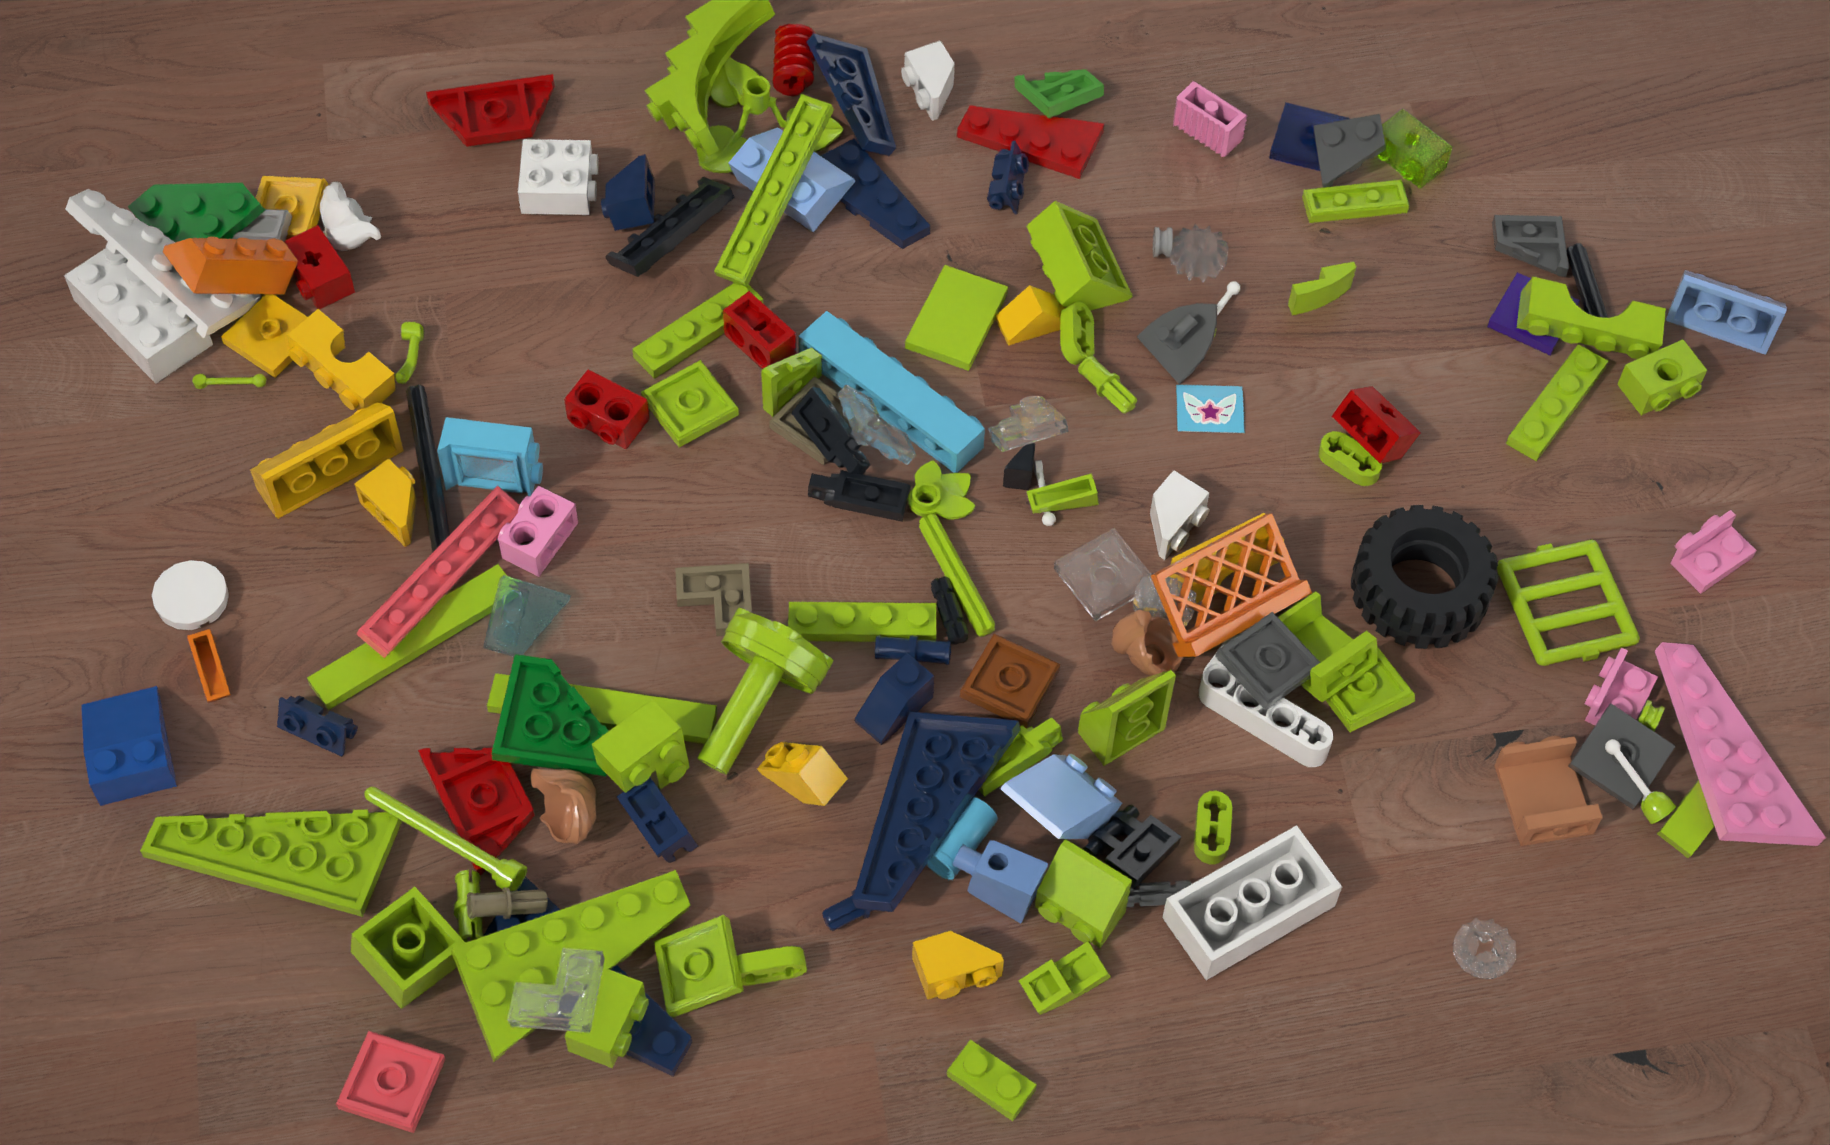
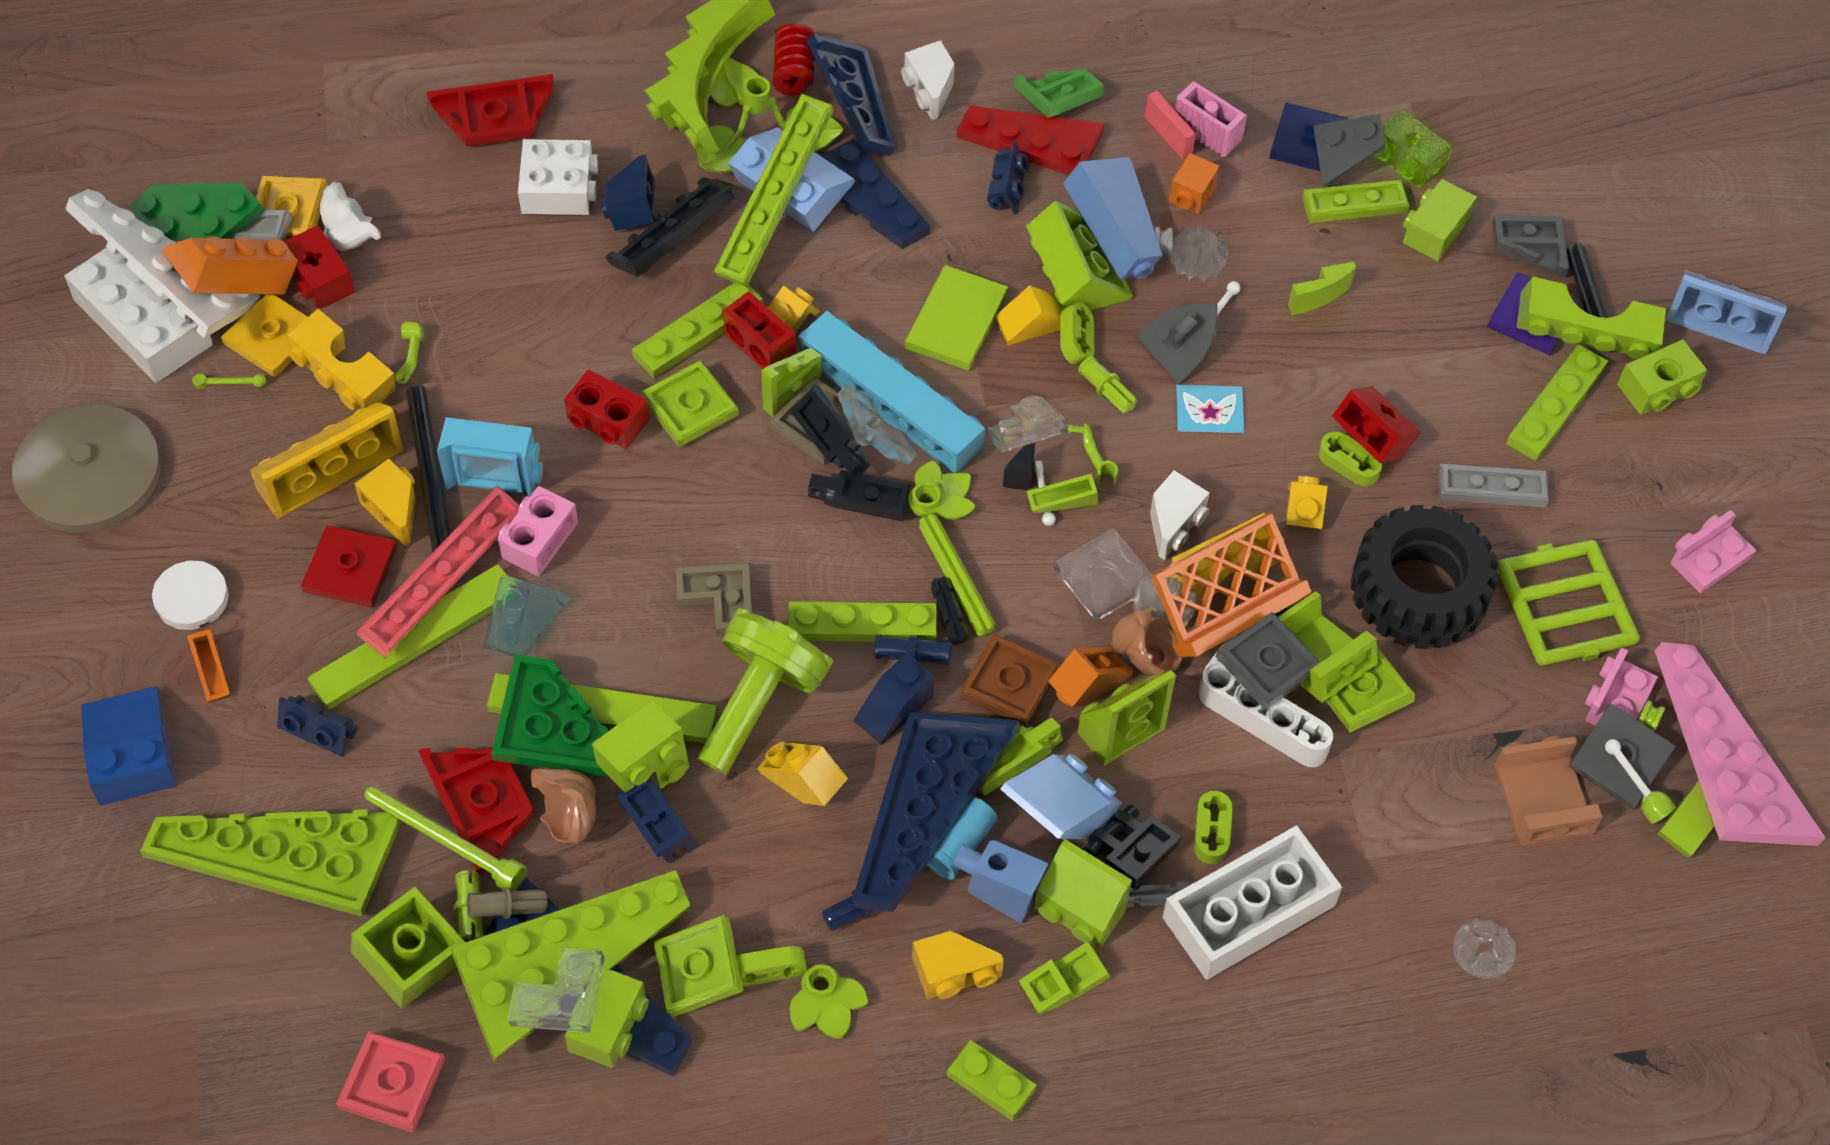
(86, 468): none -> dark tan dish
(349, 566): none -> red plate
(793, 306): none -> yellow bracket
(826, 1007): none -> lime plate
(1089, 675): none -> orange slope
(1102, 467): none -> lime piece
(1116, 214): none -> medium blue slope
(1170, 124): none -> coral tile
(1194, 183): none -> orange brick
(1306, 503): none -> yellow bracket
(1439, 219): none -> lime brick
(1493, 485): none -> light grey tile

